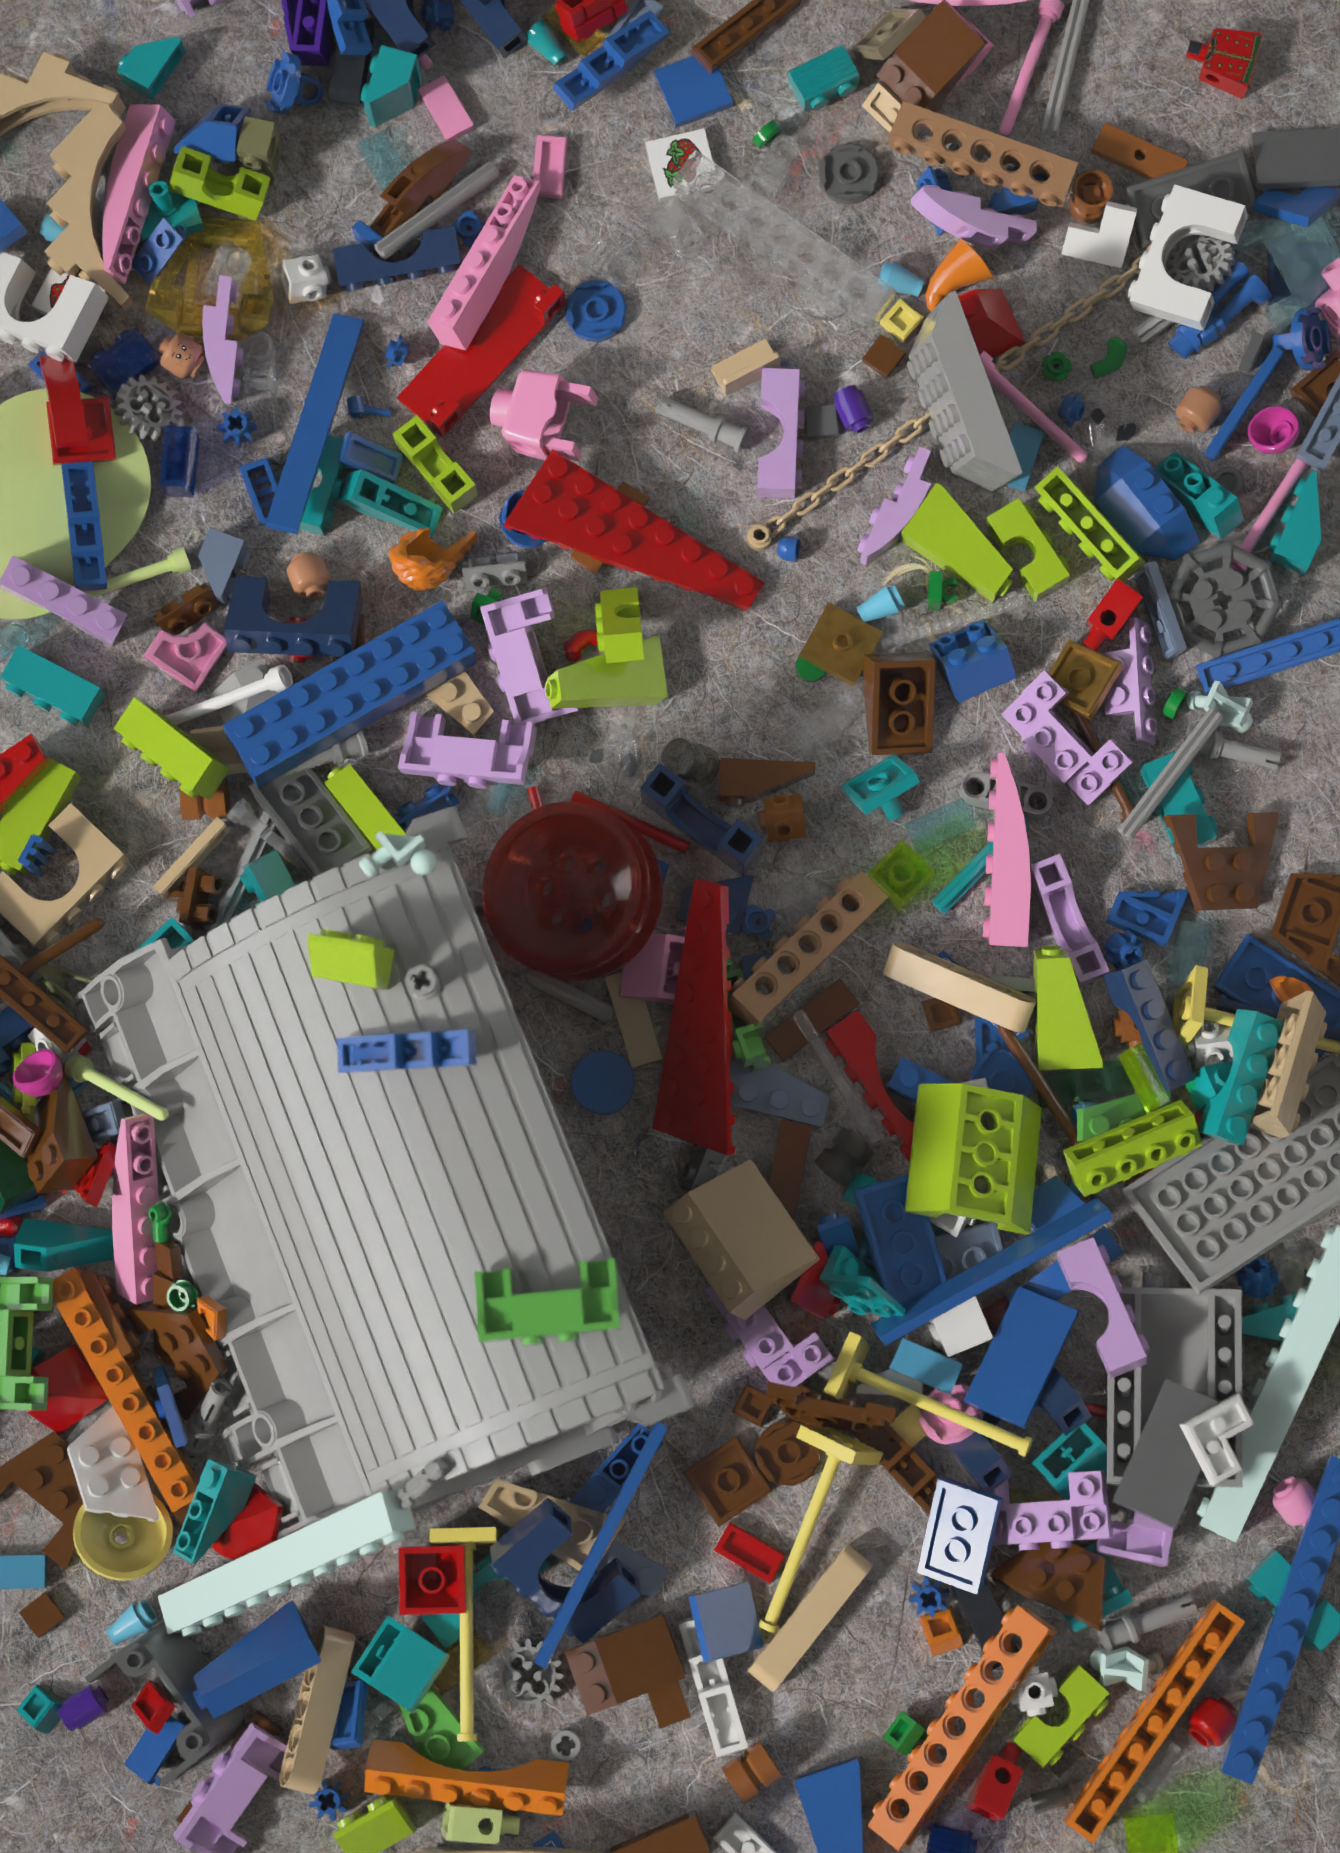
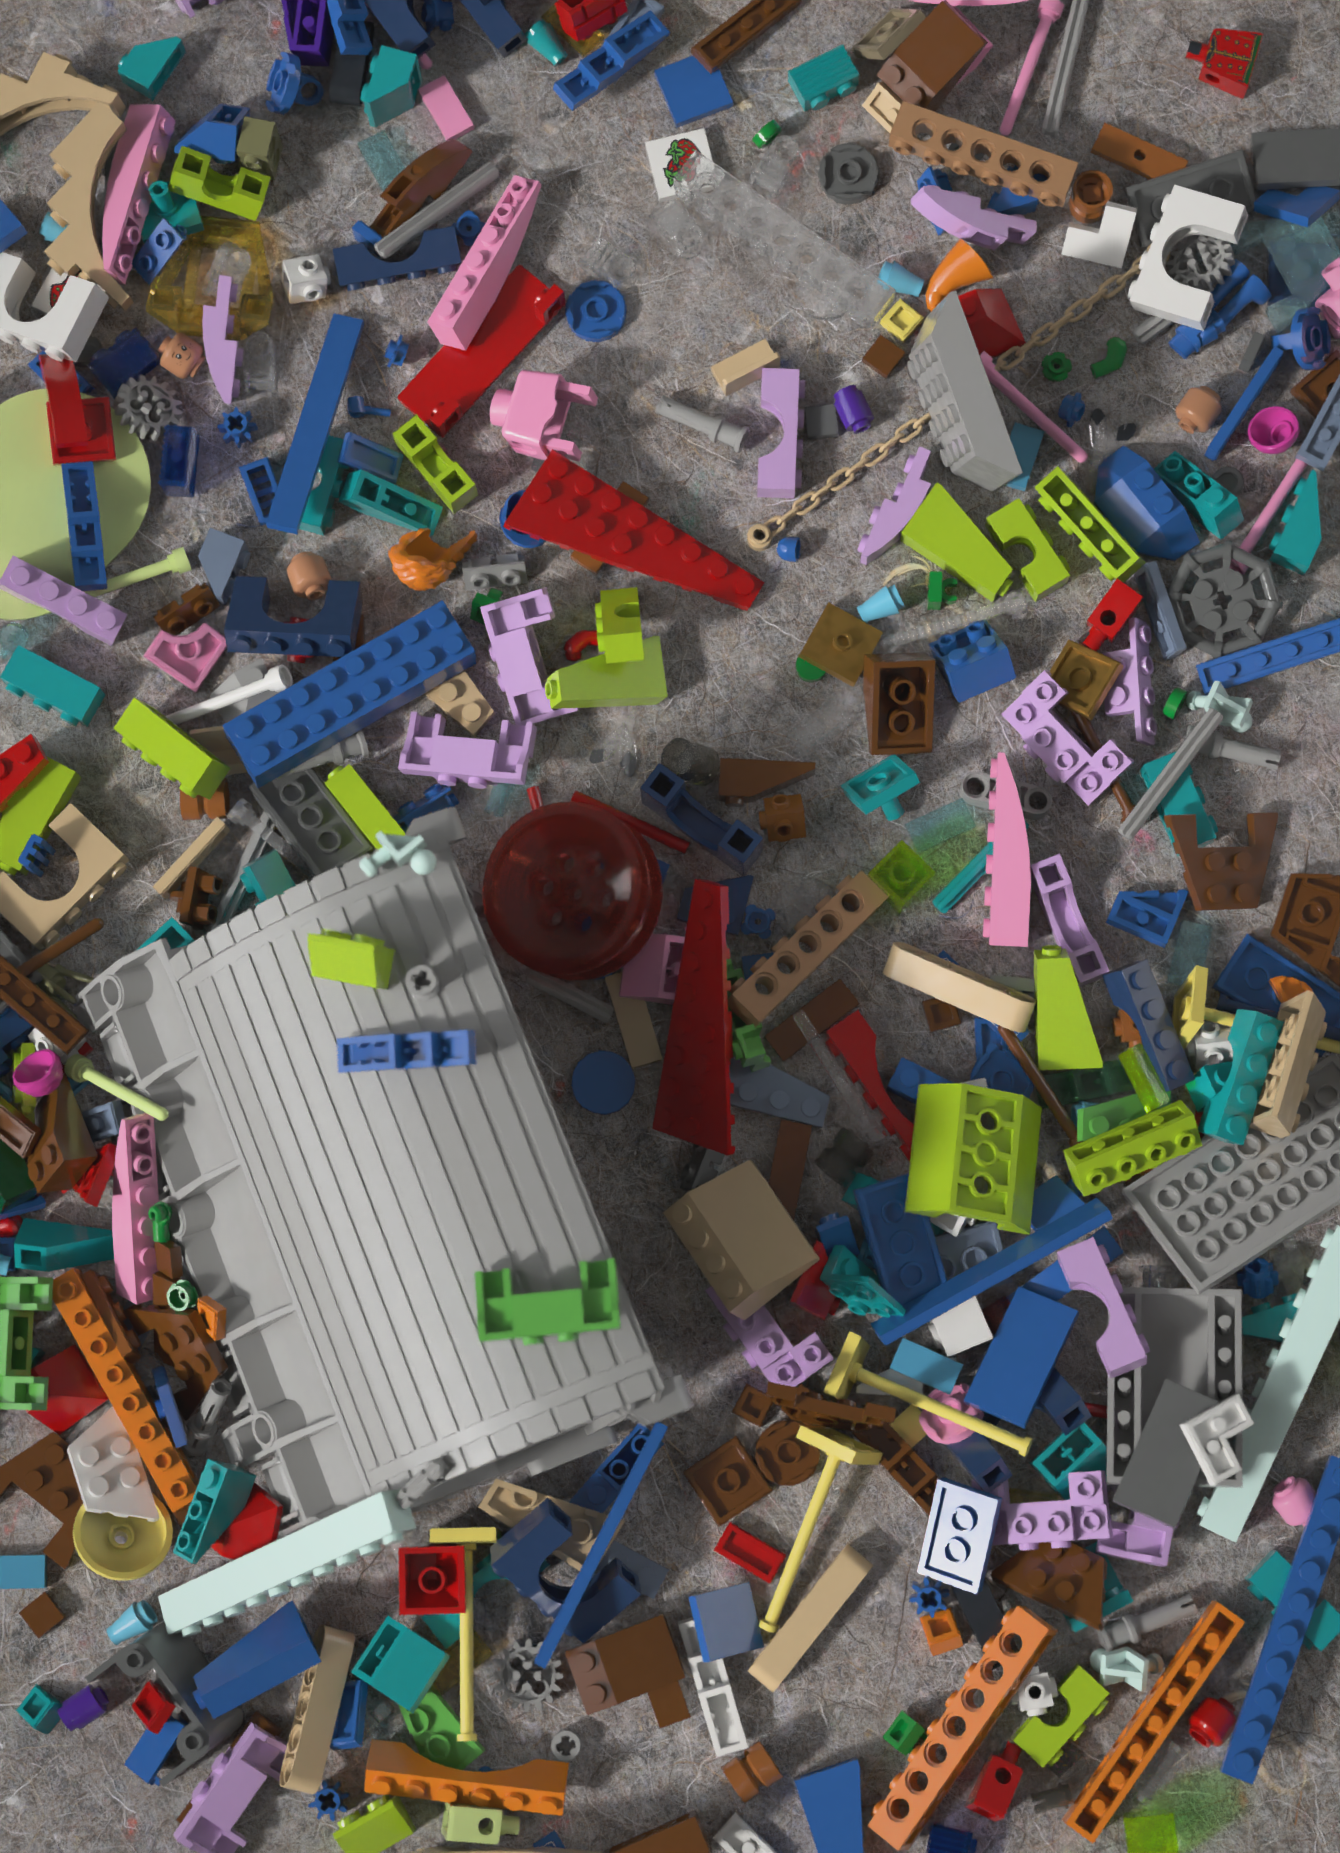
(550, 165): bright pink tile -> none
(1123, 949): blue gear -> none

